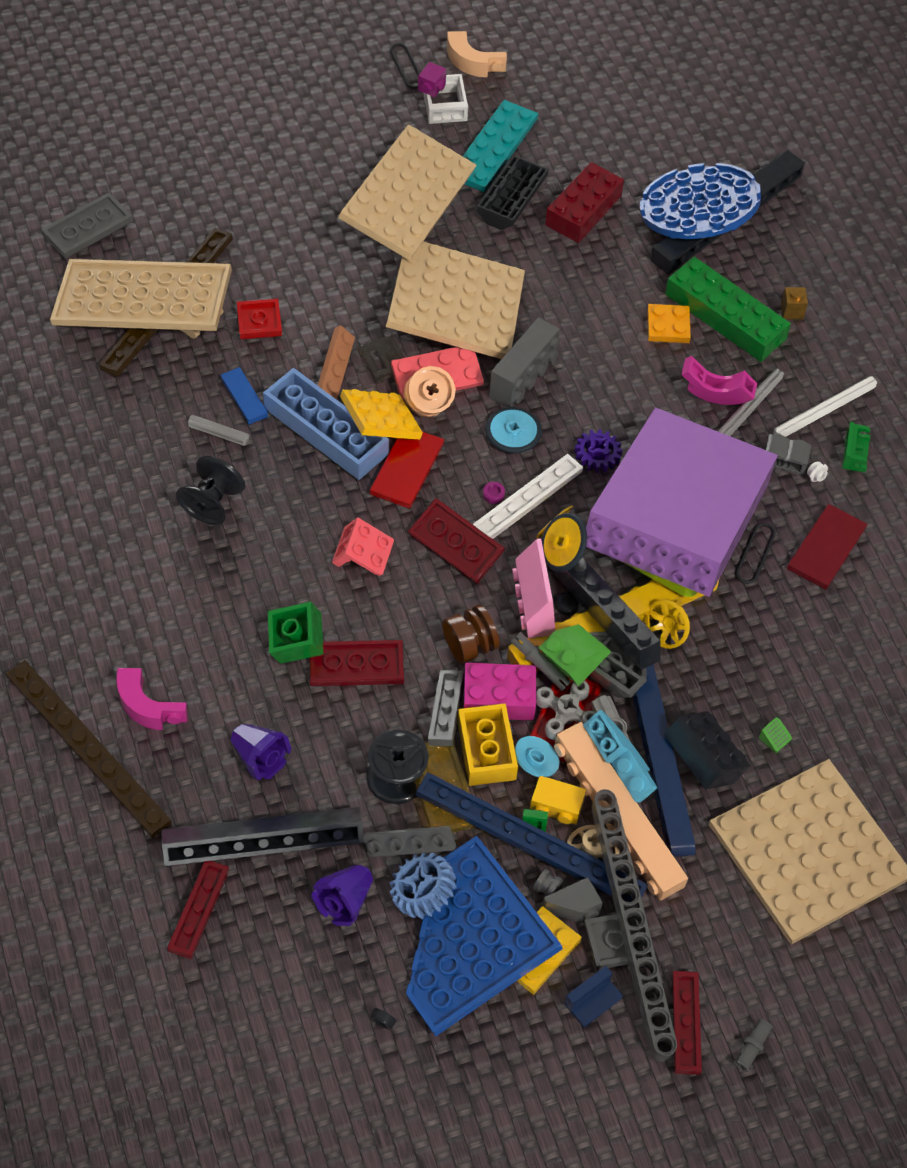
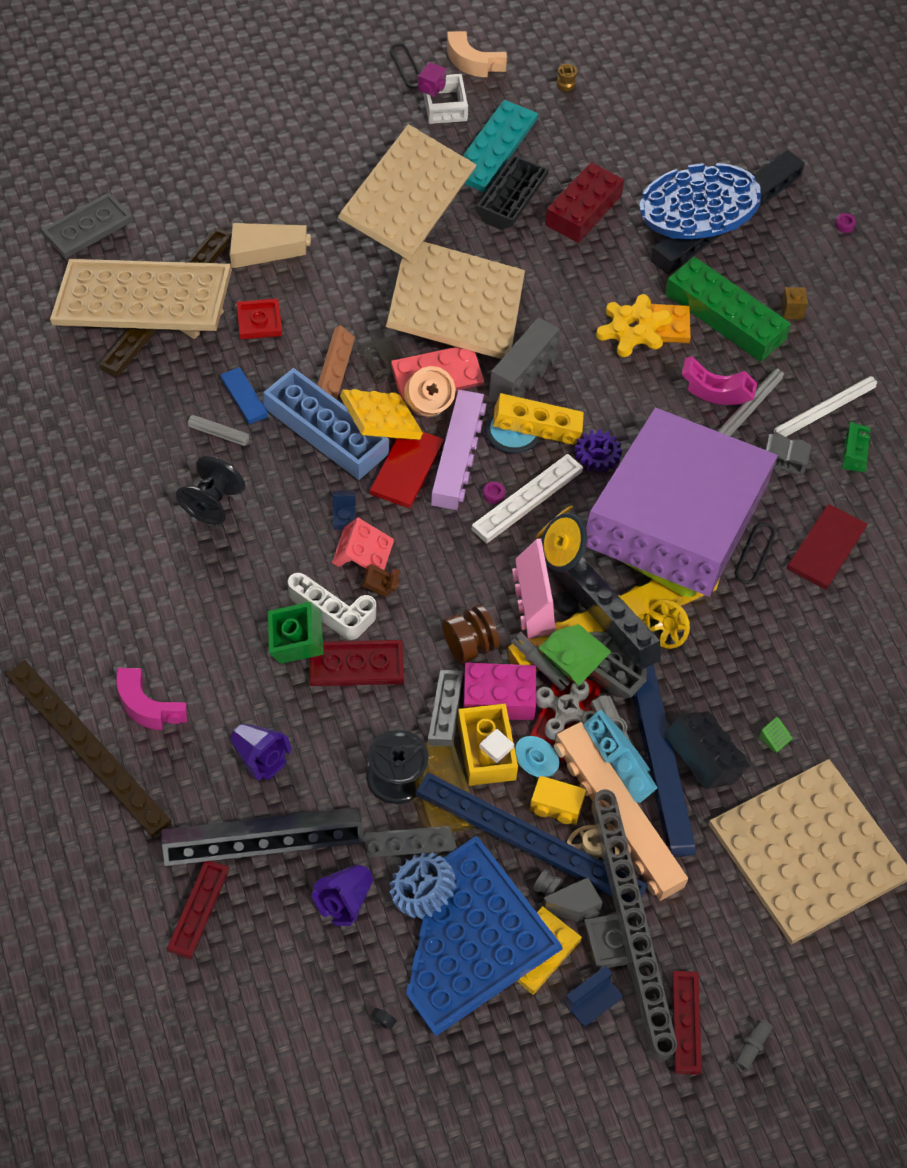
(266, 243): none -> tan slope
(303, 590): none -> white beam
(343, 508): none -> dark blue slope
(381, 580): none -> reddish brown bracket
(456, 540): dark red tile -> none
(457, 450): none -> lavender brick
(496, 745): none -> white tile
(536, 818): green plate -> none
(538, 419): none -> yellow brick
(566, 77): none -> pearl gold wheel
(640, 334): none -> yellow plate
(817, 471): white plate -> none
(845, 223): none -> magenta tile

